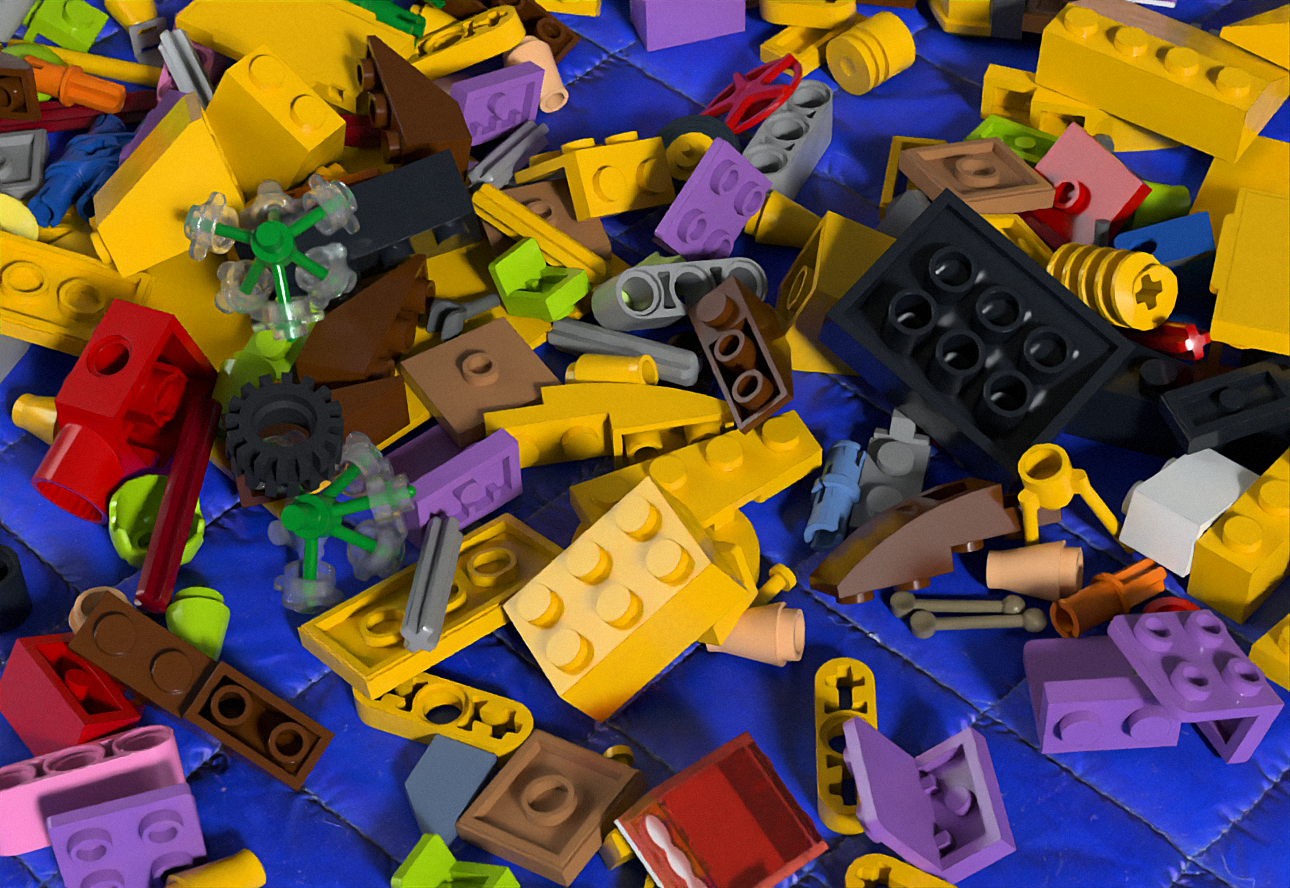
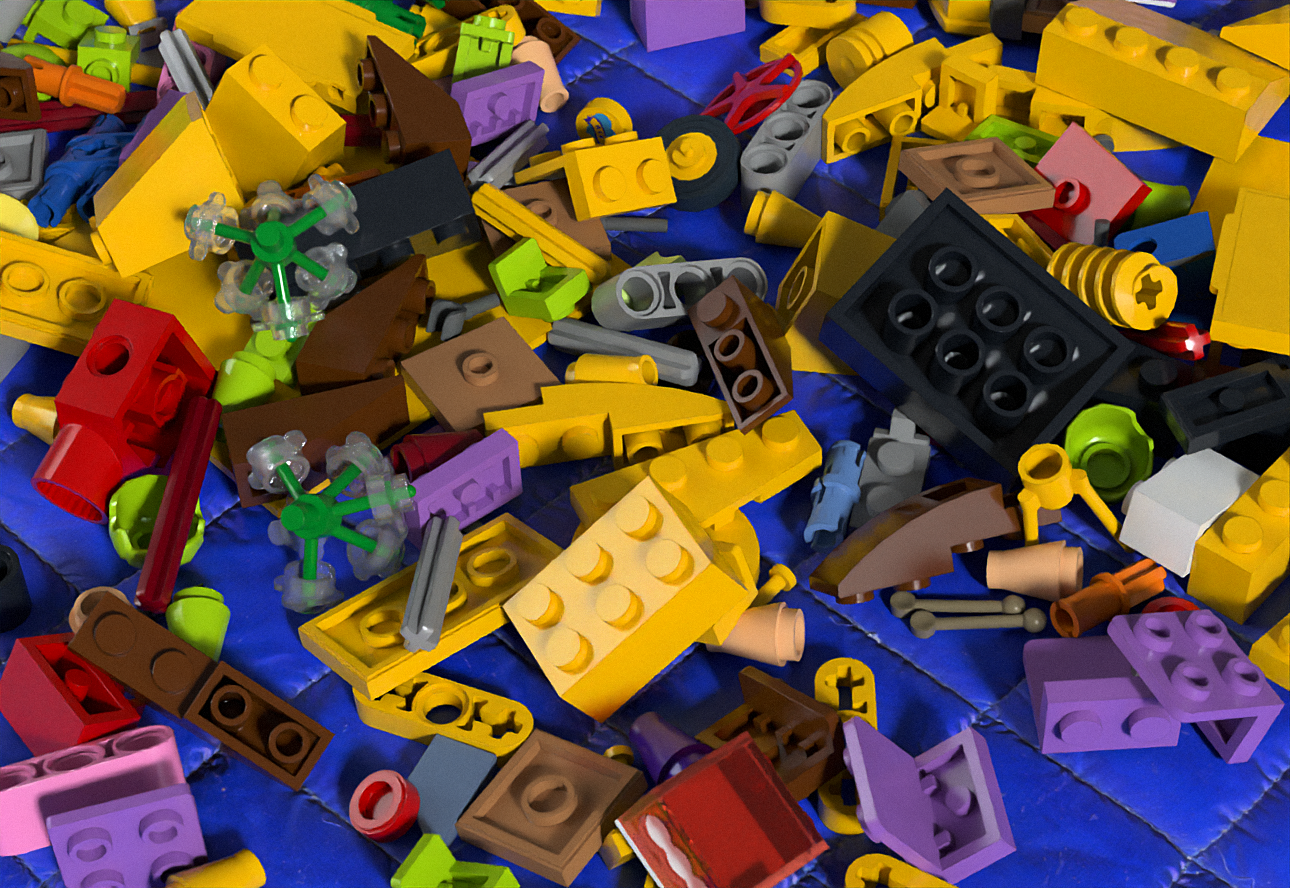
(109, 54): none -> lime bracket
(284, 404): black tyre -> none
(384, 806): none -> red tile
(428, 451): none -> dark red cone
(482, 48): none -> lime bracket
(602, 119): none -> yellow tile
(635, 224): none -> dark grey piece
(664, 747): none -> dark purple cone
(712, 206): medium lavender bracket -> none
(790, 729): none -> reddish brown bracket
(894, 96): none -> yellow slope
(965, 99): none -> yellow bracket
(1110, 449): none -> lime hair

